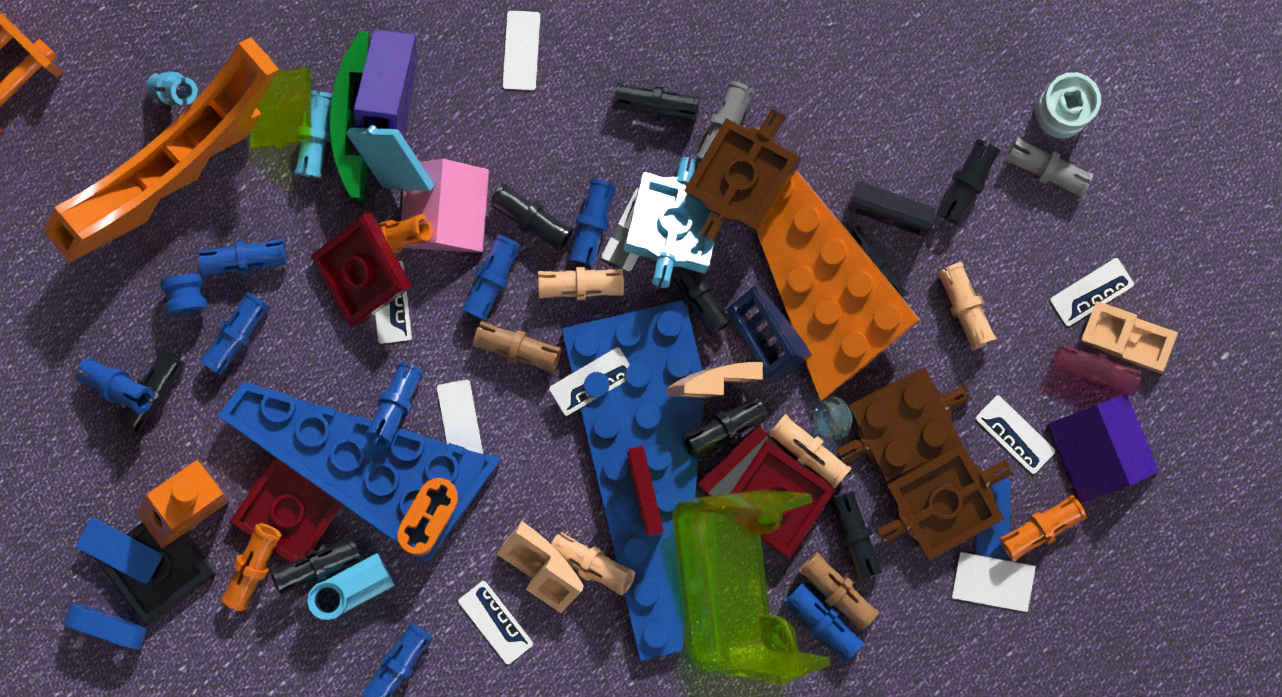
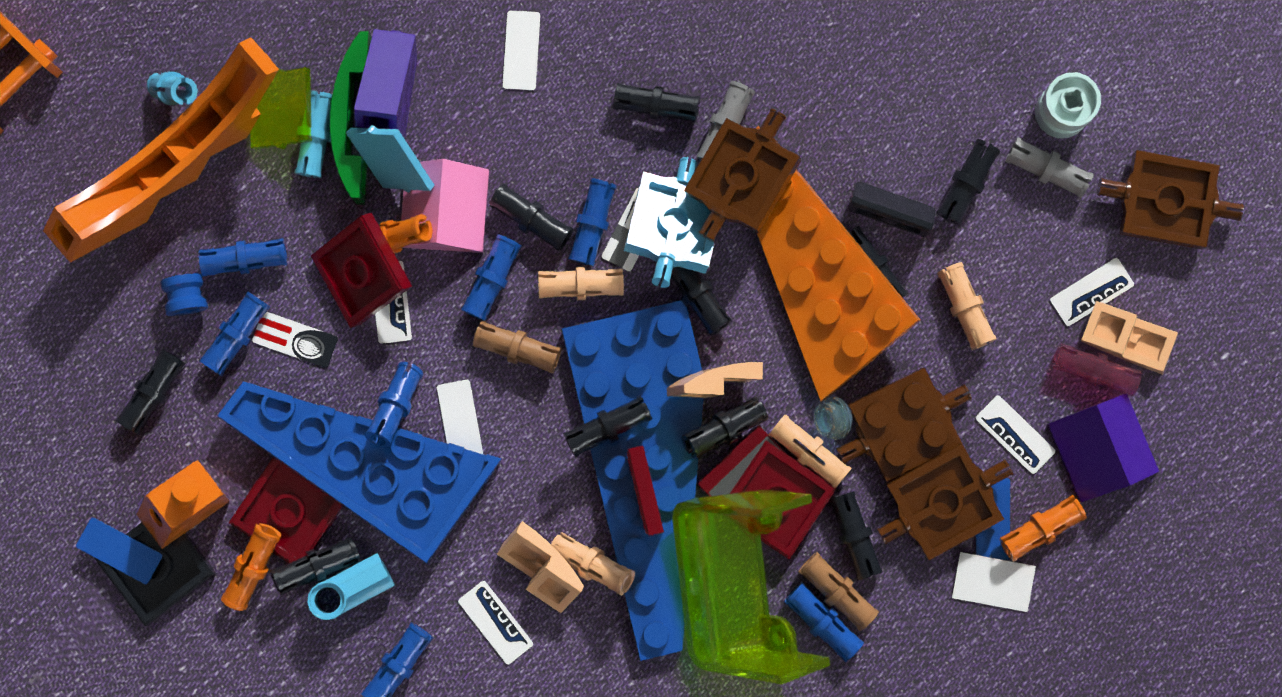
(105, 626): blue beam -> none
(115, 385): blue pin -> none
(295, 339): none -> sticker
(419, 511): orange beam -> none
(571, 392): white sticker -> none
(607, 426): none -> black pin
(787, 338): dark blue slope -> none
(1169, 199): none -> reddish brown plate

